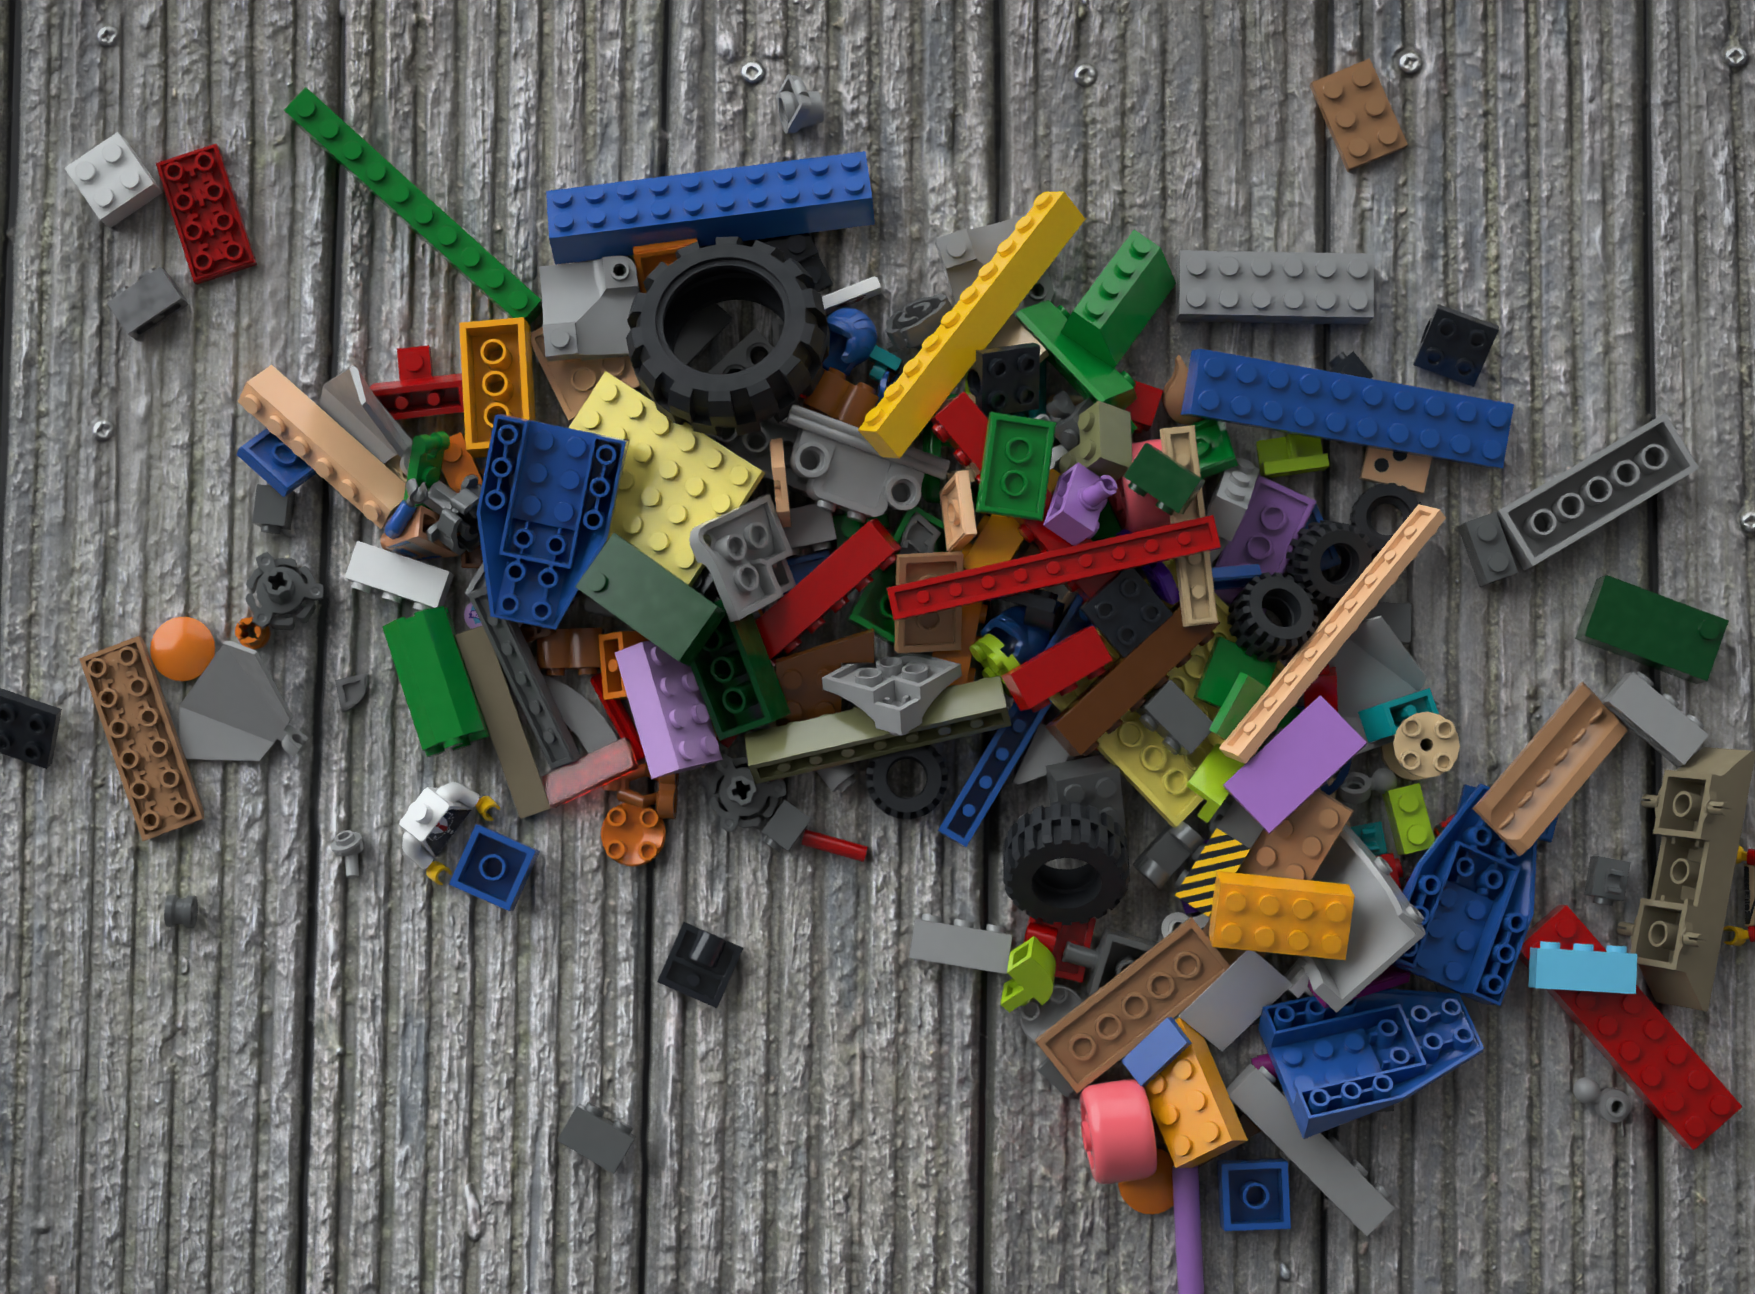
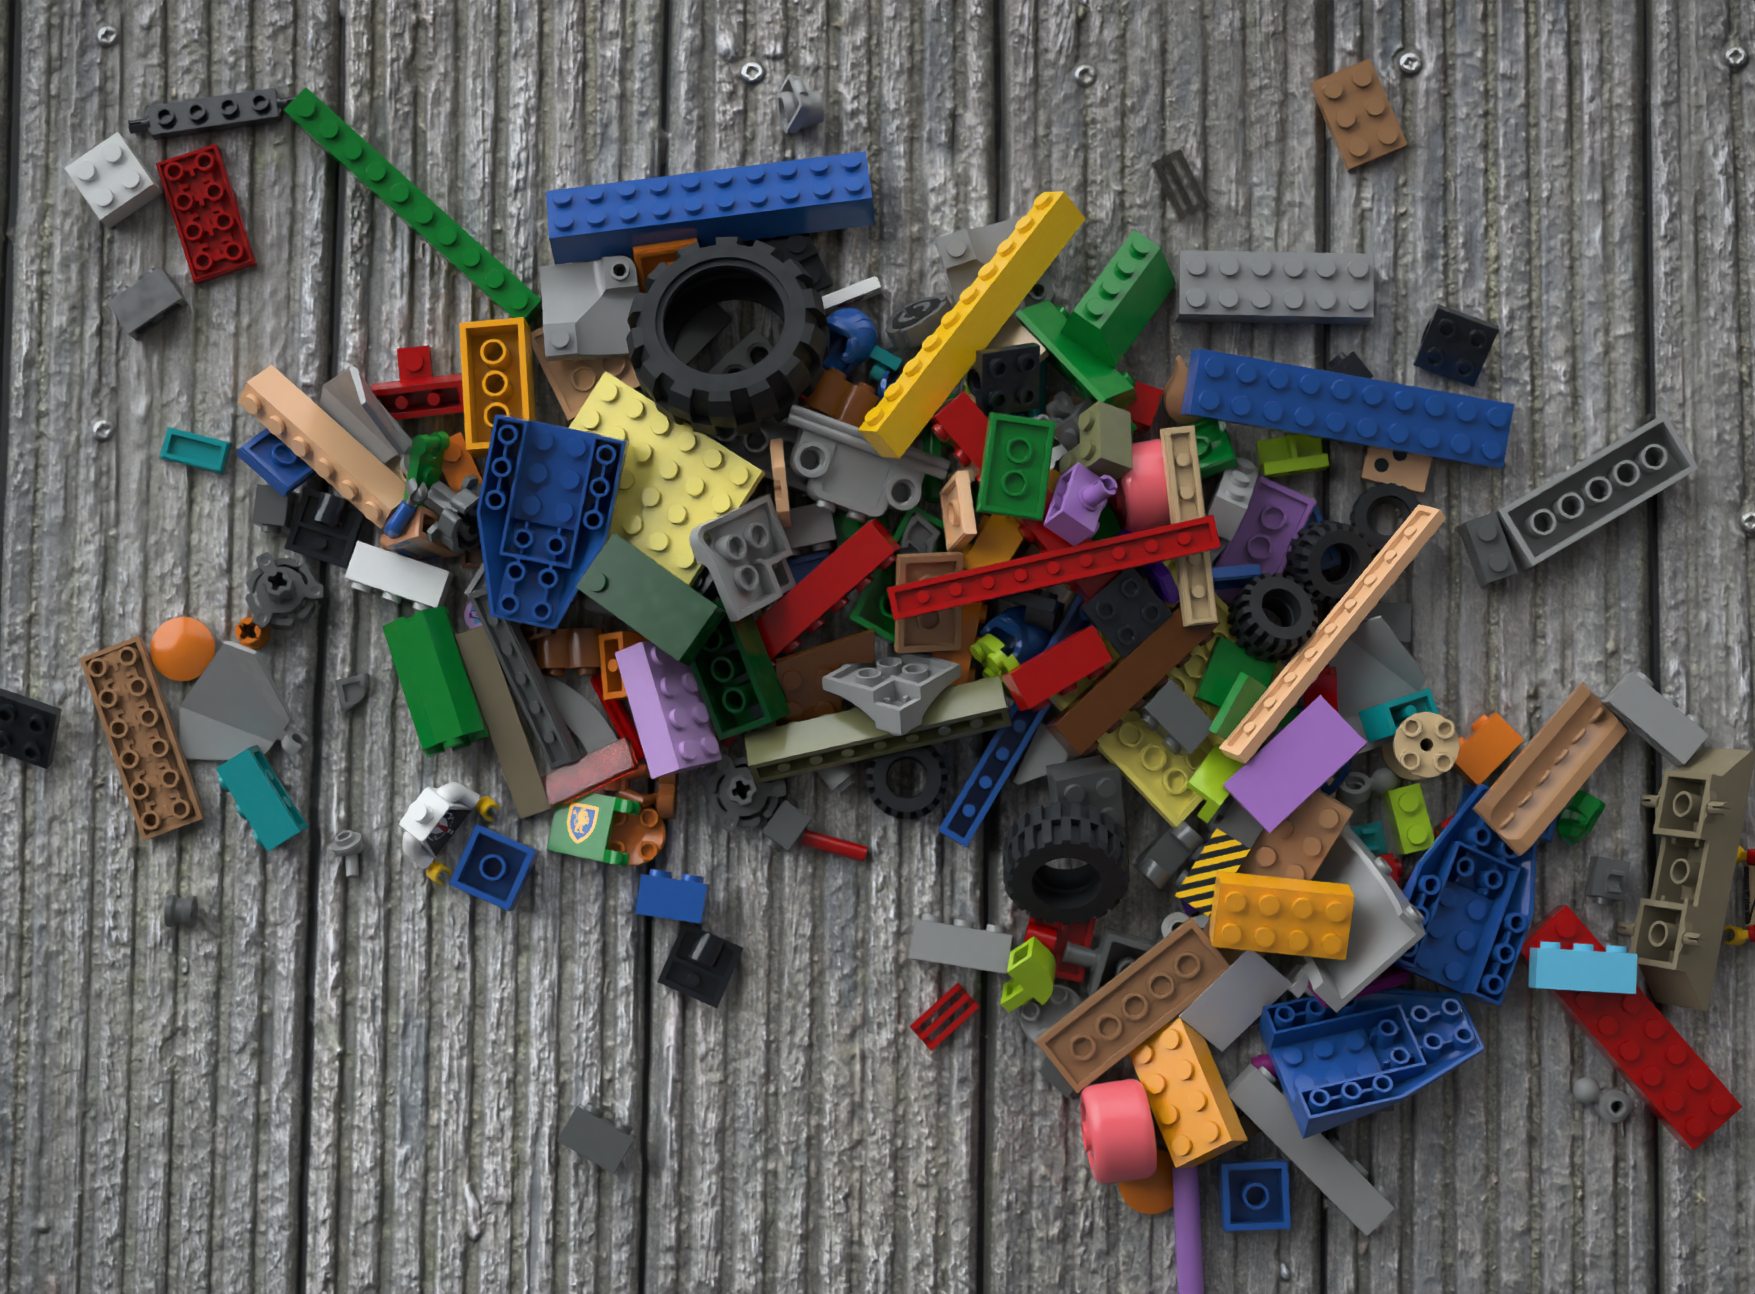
(195, 450): none -> teal tile
(212, 114): none -> black plate
(261, 798): none -> teal brick
(325, 528): none -> black plate
(586, 826): none -> flag
(673, 897): none -> blue brick
(923, 1035): none -> red tile
(1156, 1051): tile -> none
(1163, 479): dark green brick -> none
(1190, 209): none -> clear smoke tile
(1485, 748): none -> orange brick
(1578, 817): none -> green rock
(1652, 629): dark green brick -> none

